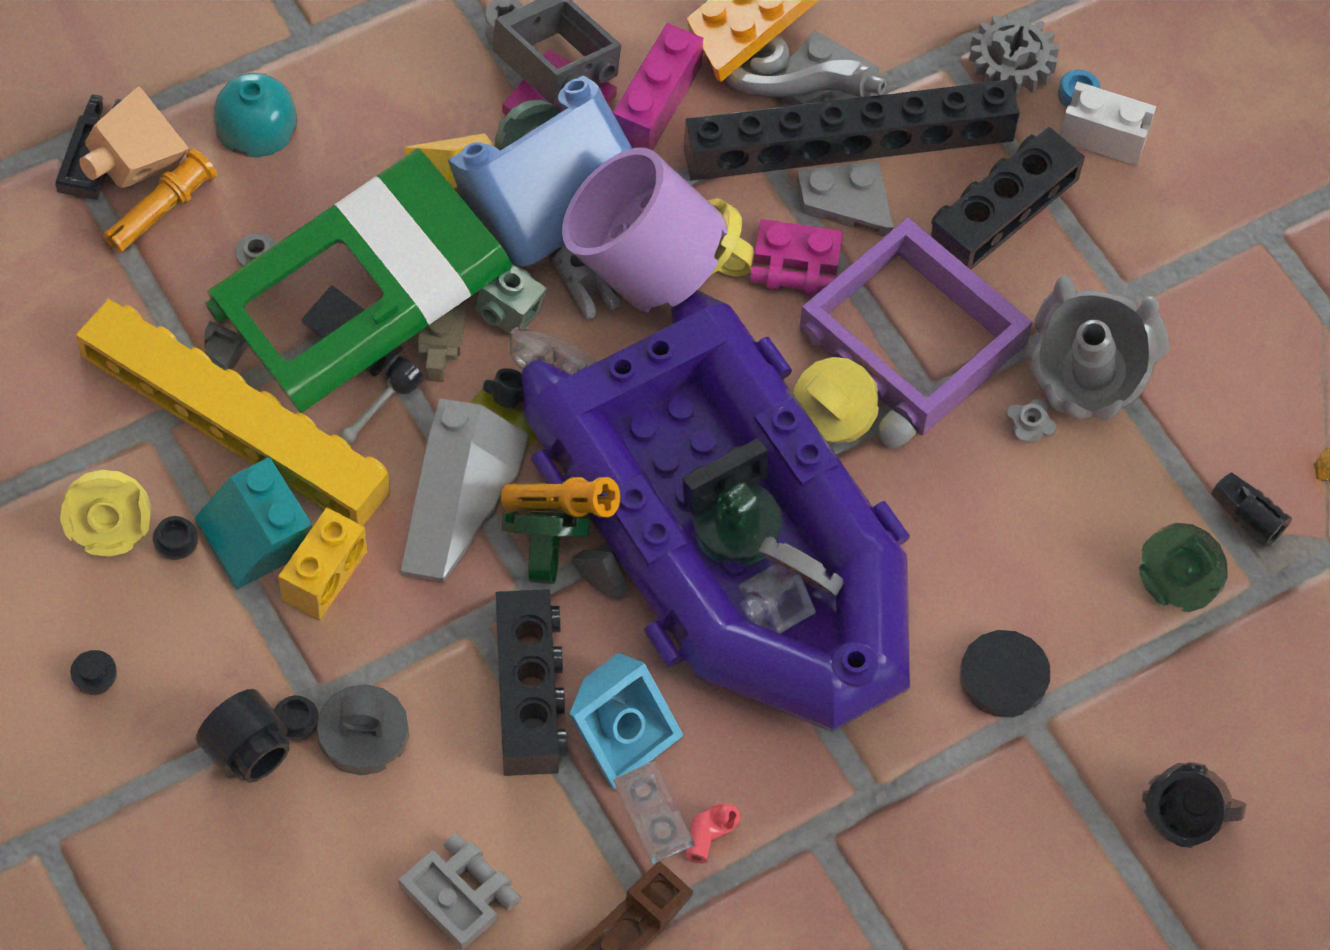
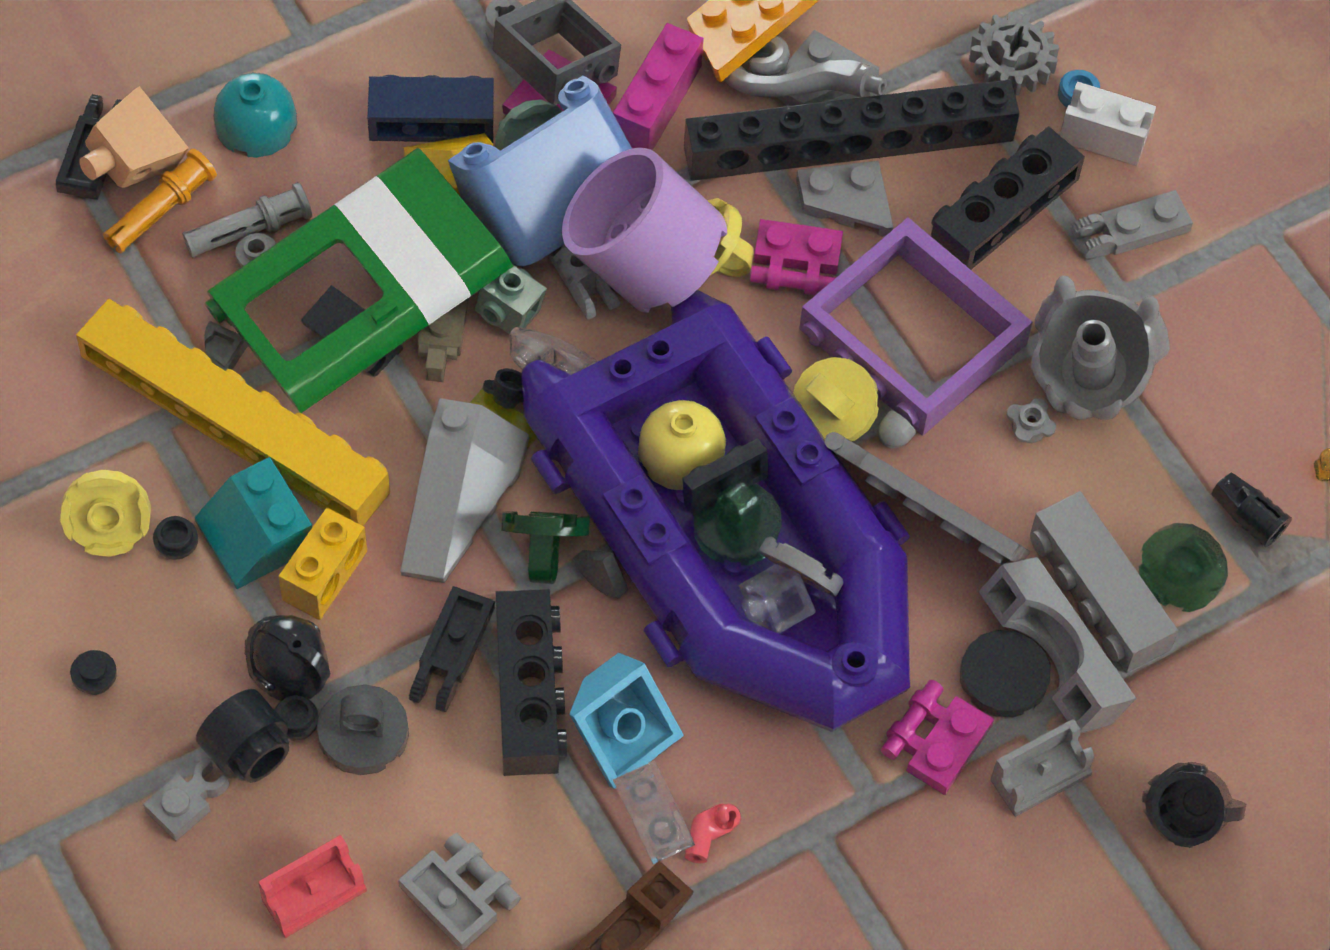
(183, 803): none -> light grey plate
(266, 214): none -> light grey pin
(287, 657): none -> black helmet
(312, 886): none -> coral hinge
(401, 378): hinge -> none
(429, 108): none -> dark blue brick
(452, 644): none -> black hinge
(574, 497): light orange pin -> none
(678, 441): none -> light yellow cylinder
(928, 503): none -> light grey hinge
(949, 744): none -> dark pink plate
(1031, 602): none -> light grey arch
(1042, 768): none -> light grey hinge
(1102, 582): none -> light grey brick
(1133, 225): none -> light grey hinge

